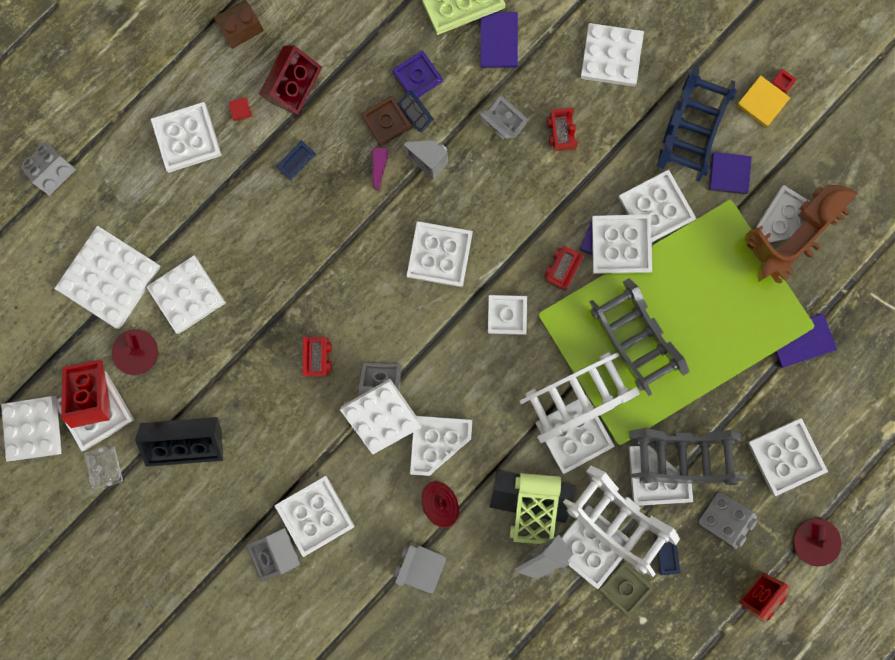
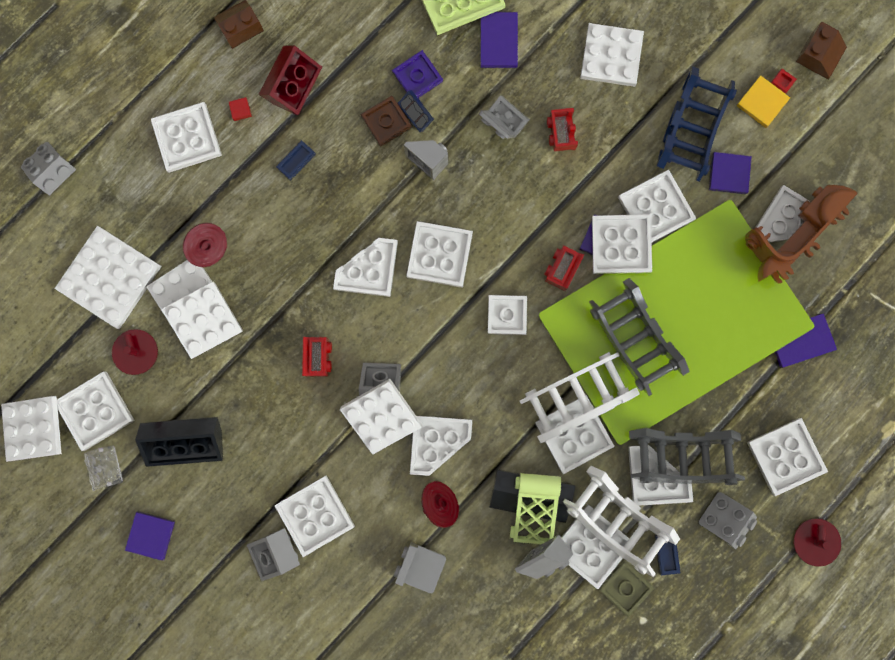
(84, 394): red slope -> none
(150, 536): none -> dark purple tile
(202, 319): none -> white plate
(204, 244): none -> dark red shield
(369, 270): none -> white plate
(379, 161): magenta slope -> none
(765, 597): red slope -> none
(822, 50): none -> reddish brown slope

